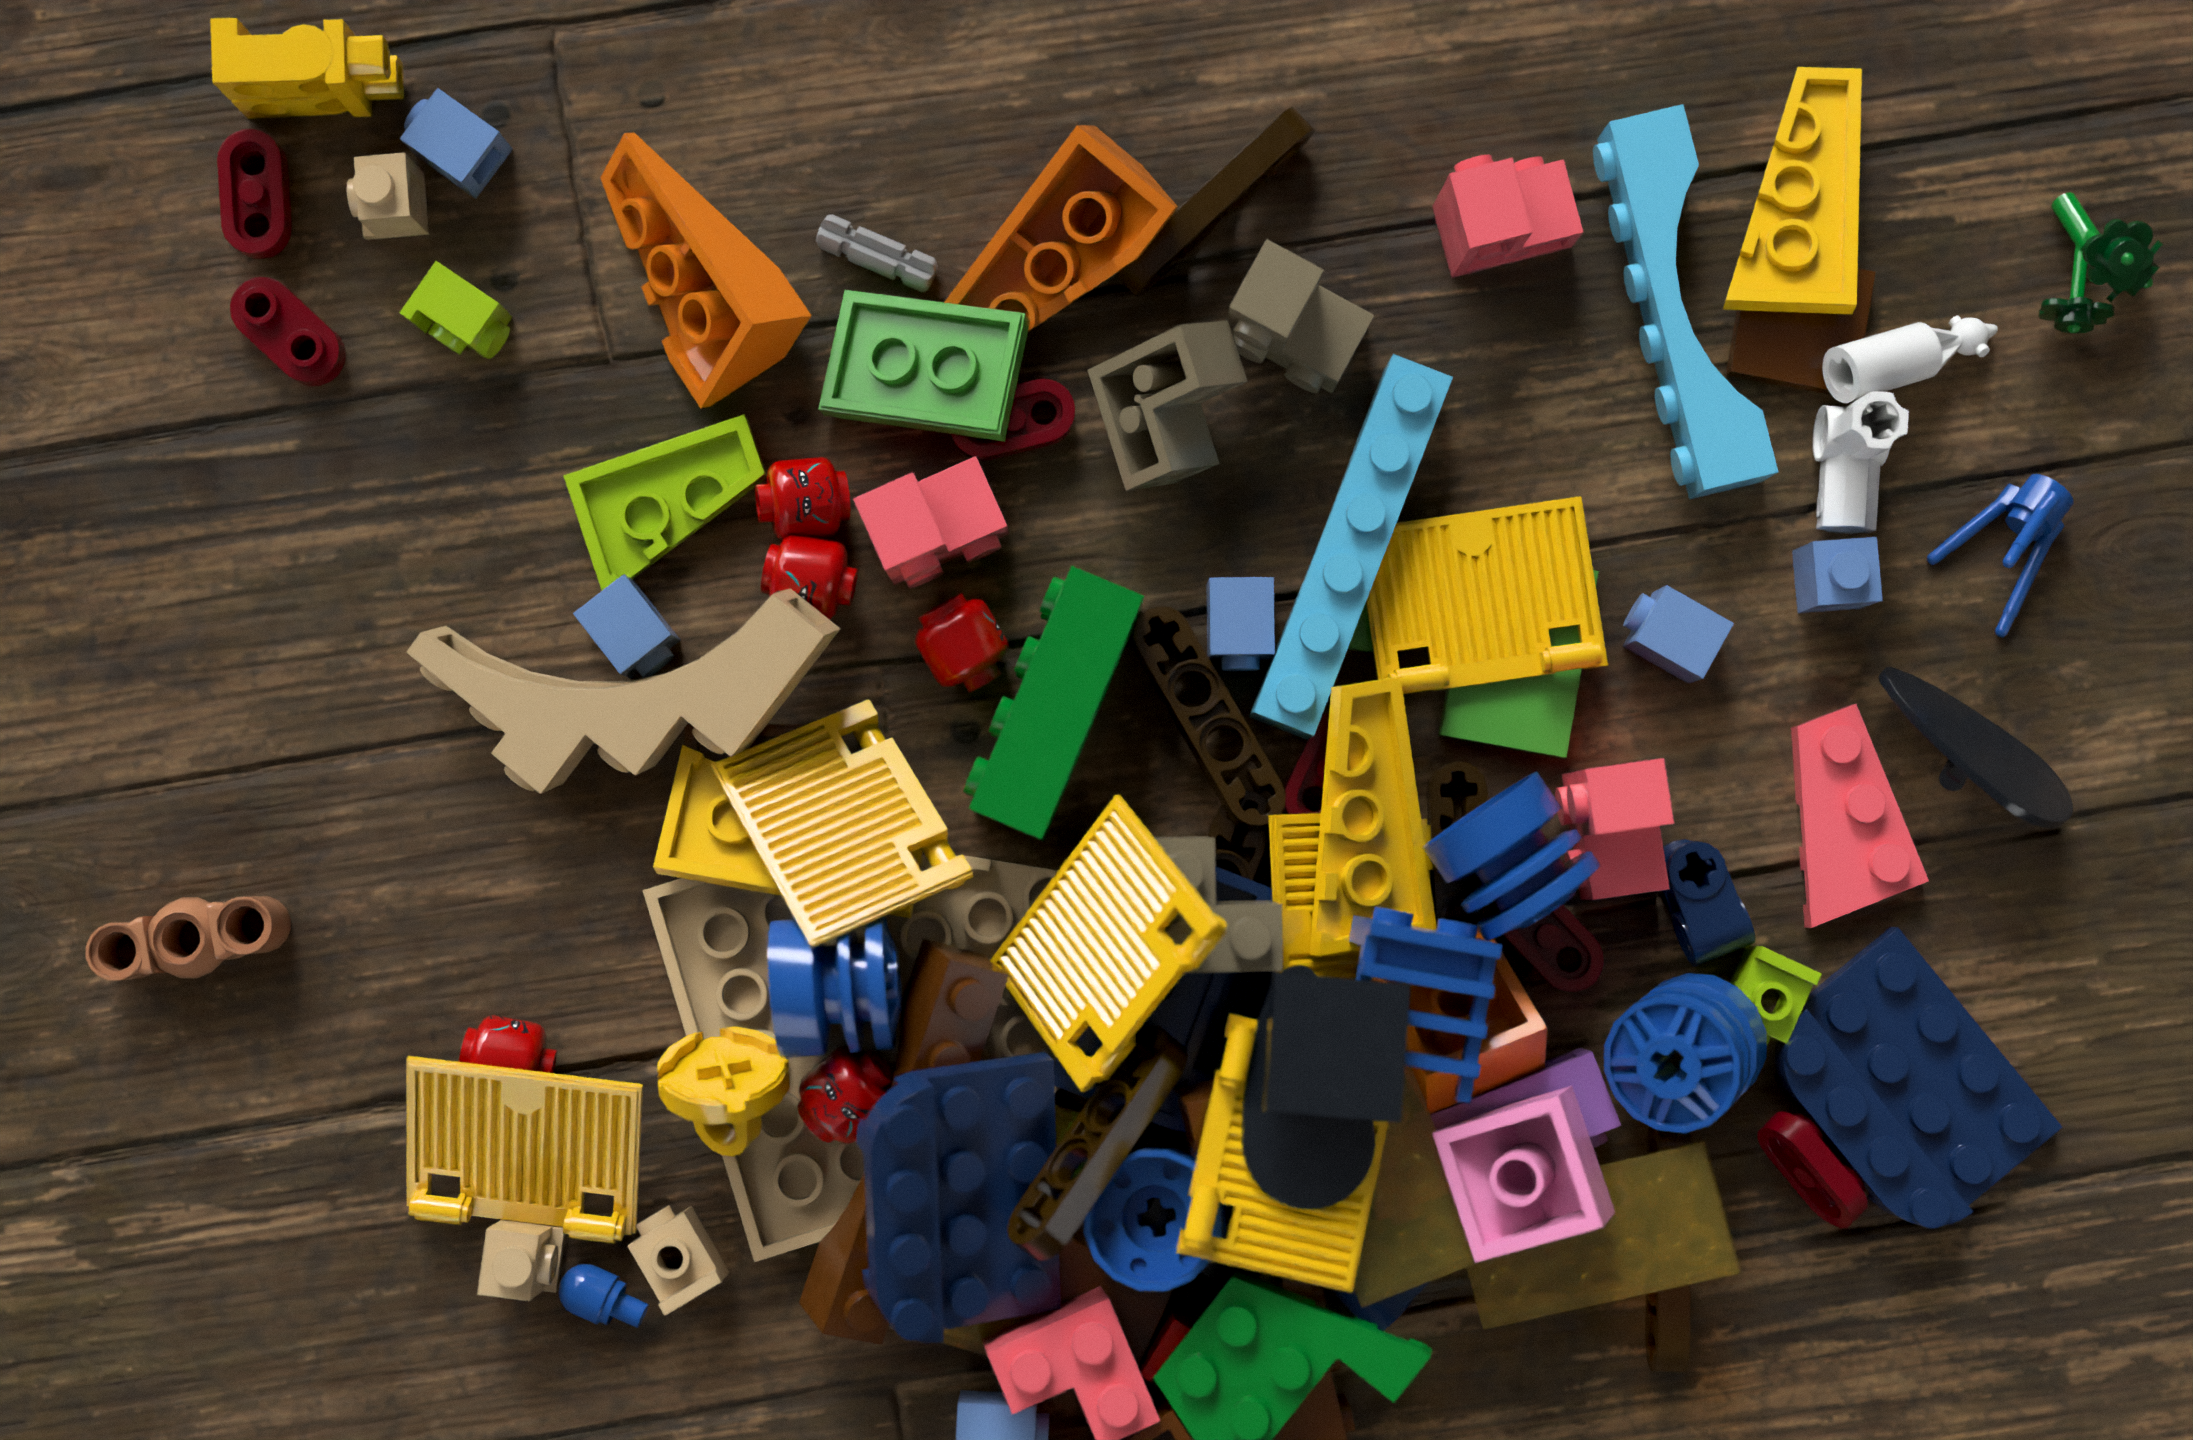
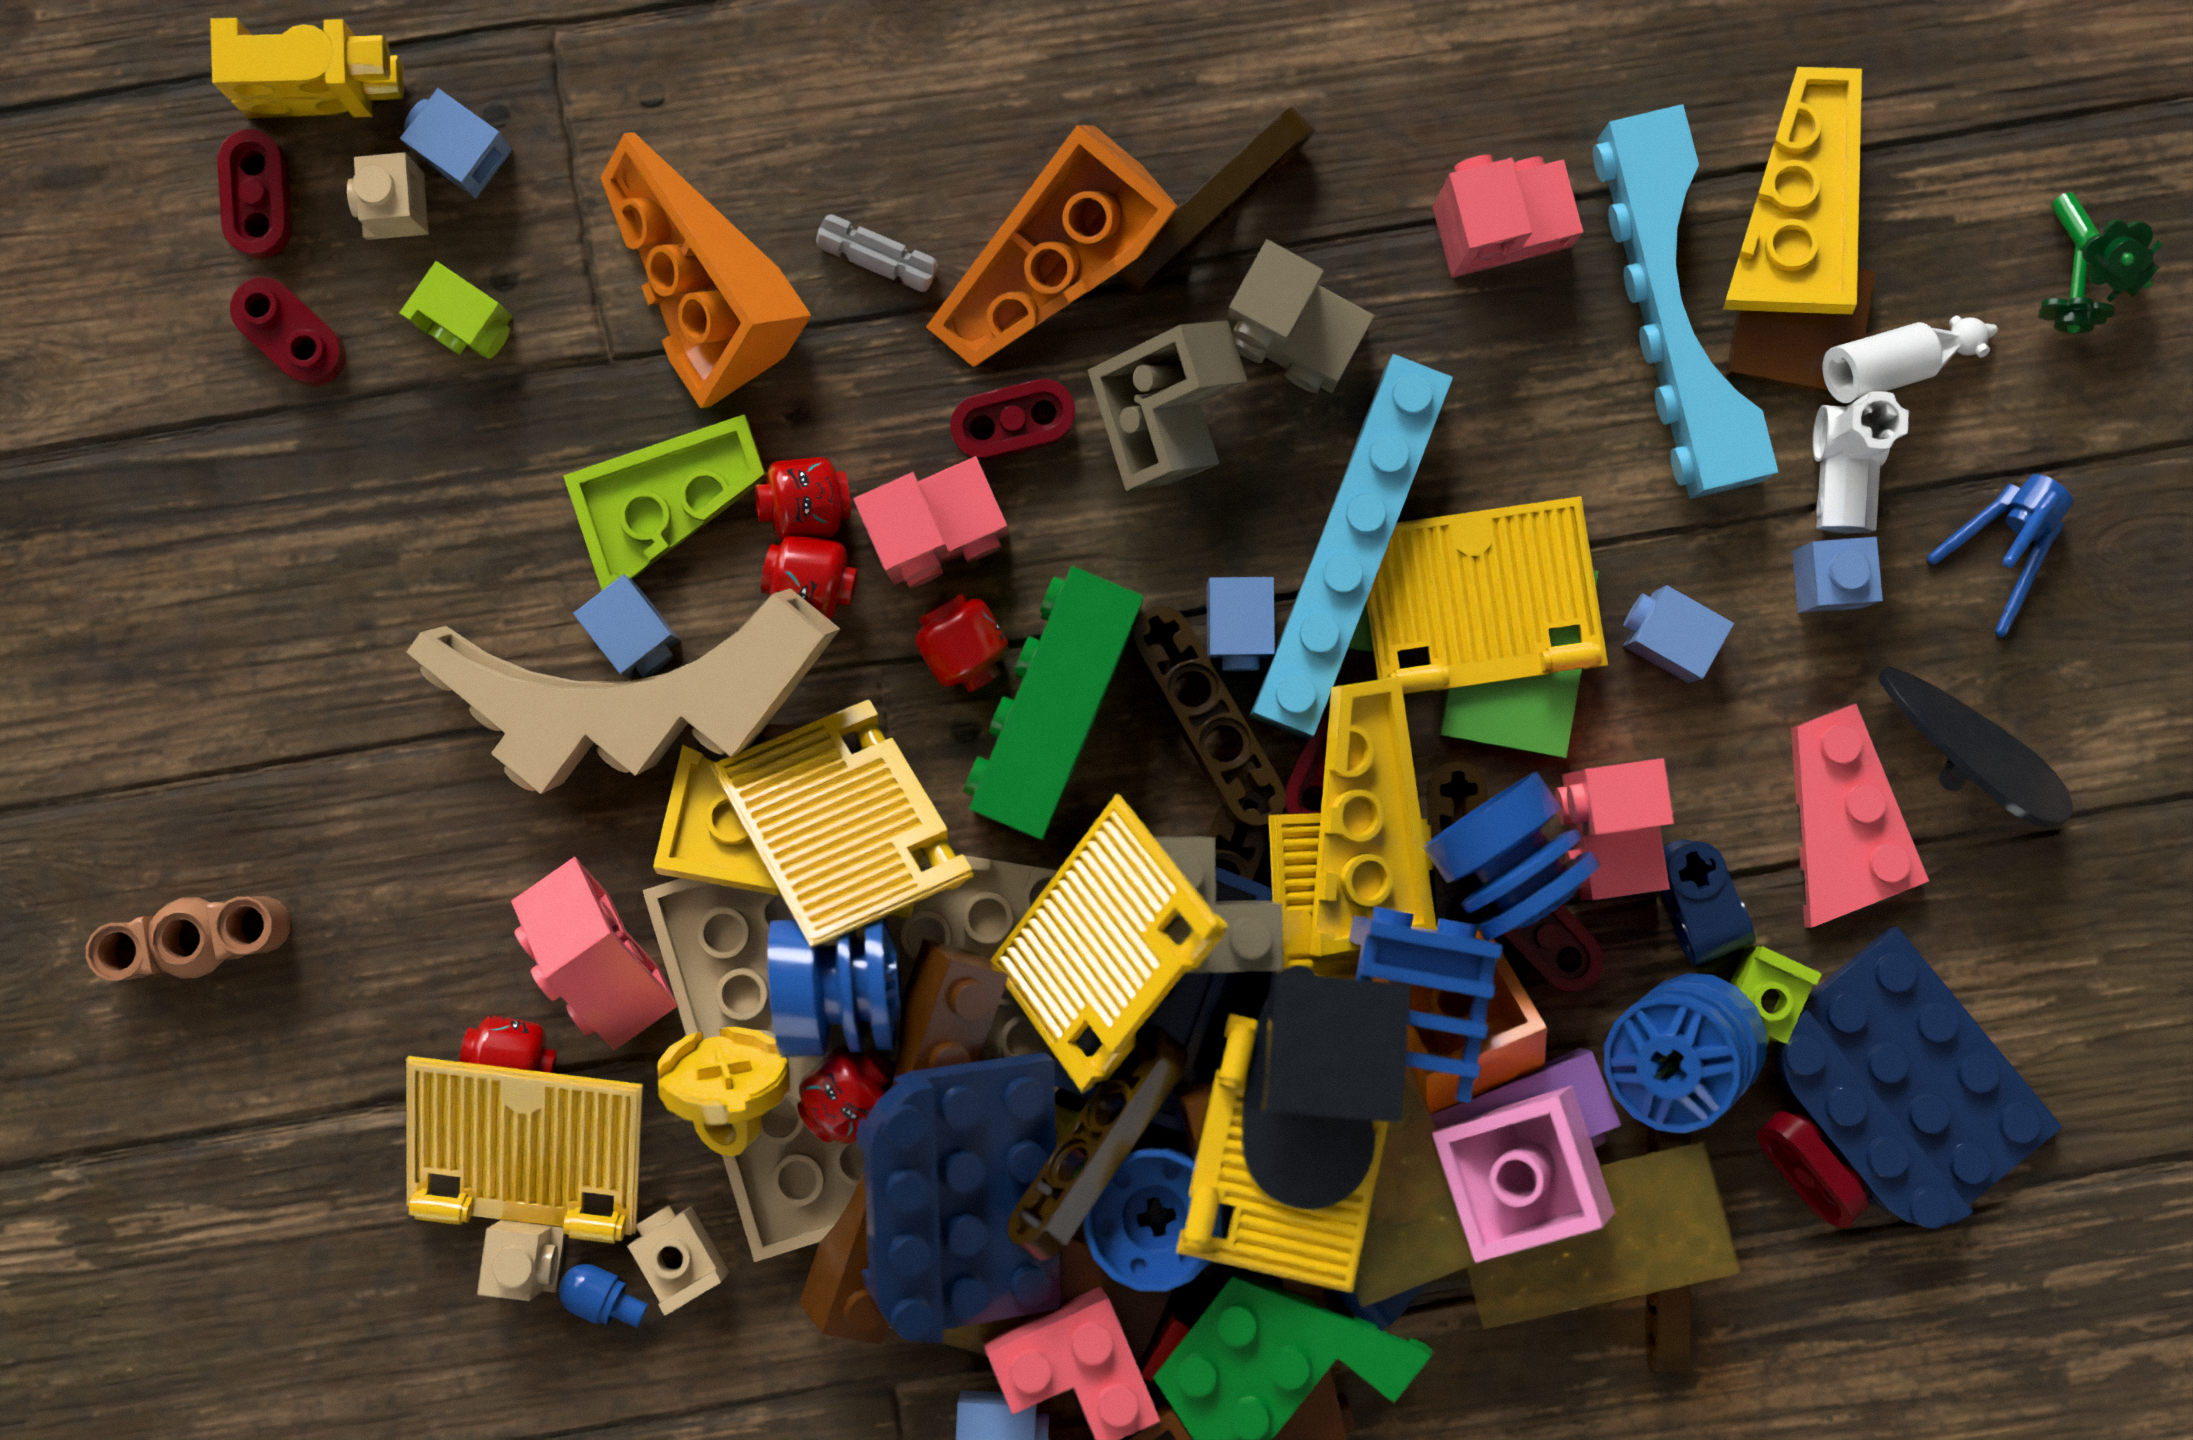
(590, 956): none -> coral brick
(924, 365): bright green tile -> none

